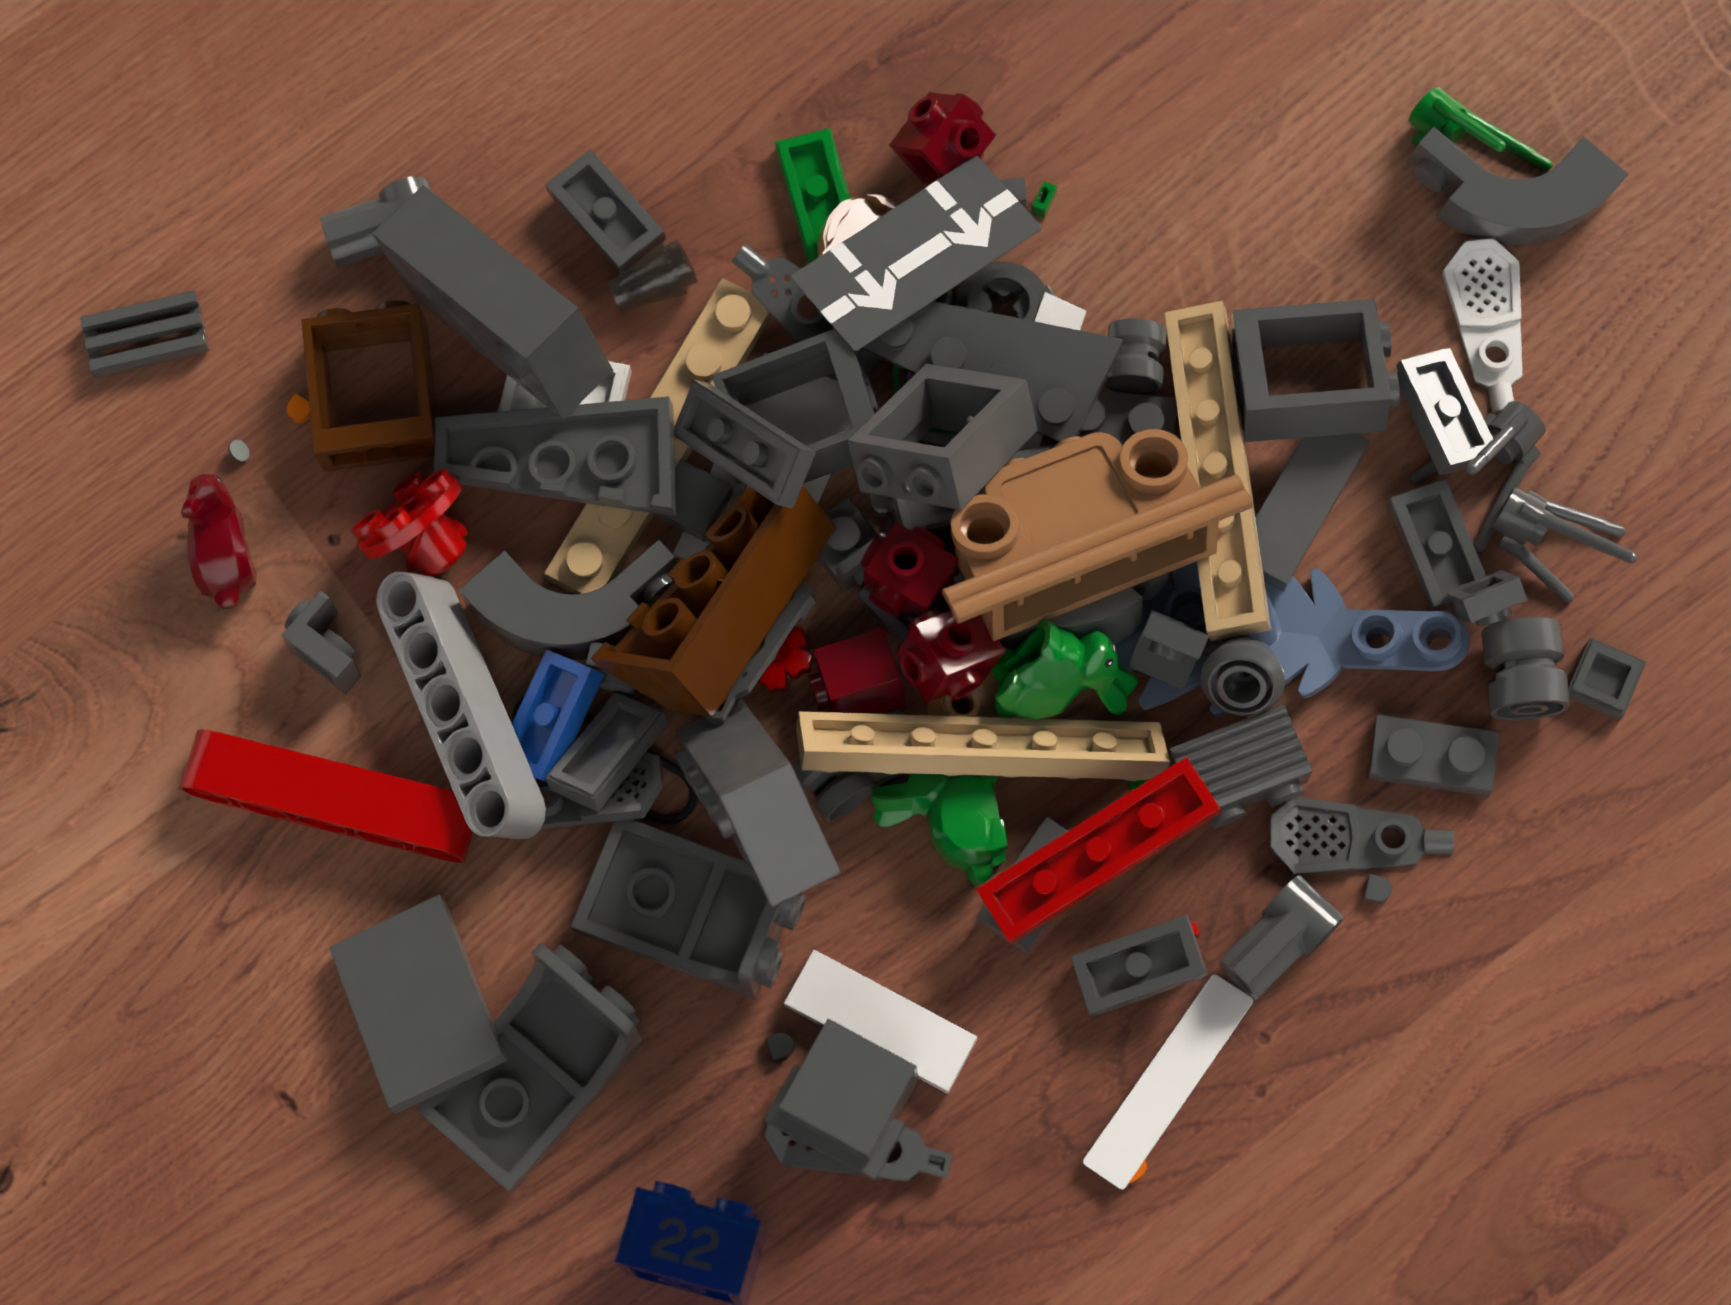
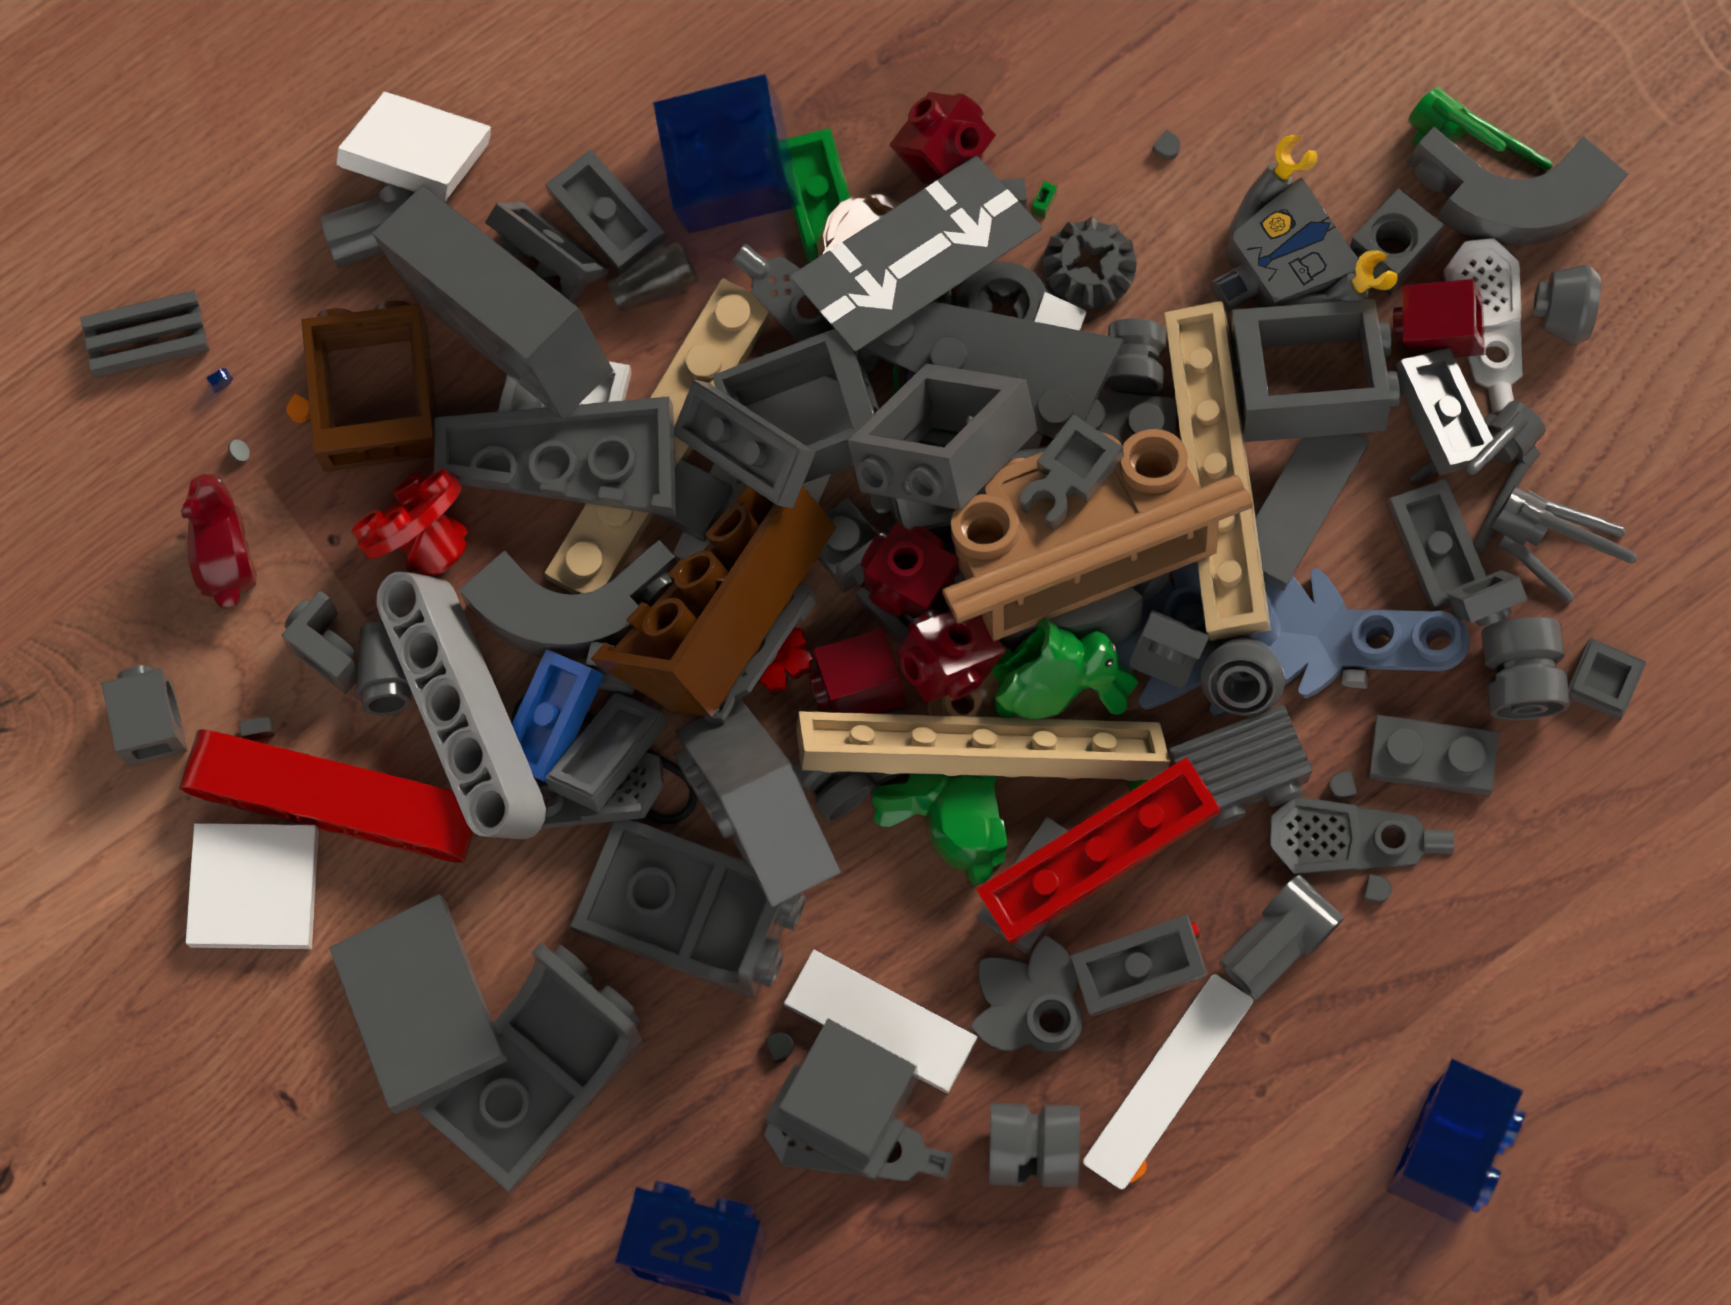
(144, 715): none -> dark grey brick
(219, 380): none -> clear blue piece
(252, 886): none -> white tile
(257, 728): none -> dark grey piece
(380, 677): none -> dark grey cone
(413, 145): none -> white tile
(531, 235): none -> dark grey plate
(726, 154): none -> clear blue brick
(1023, 994): none -> dark grey plate
(1034, 1145): none -> dark grey wheel
(1074, 464): none -> dark grey plate
(1080, 285): none -> dark grey gear
(1167, 146): none -> dark grey piece
(1288, 246): none -> dark grey torso
(1343, 785): none -> dark grey piece
(1355, 678): none -> light grey piece
(1406, 223): none -> dark grey brick
(1441, 318): none -> dark red brick
(1456, 1142): none -> clear blue brick
(1569, 303): none -> dark grey cone

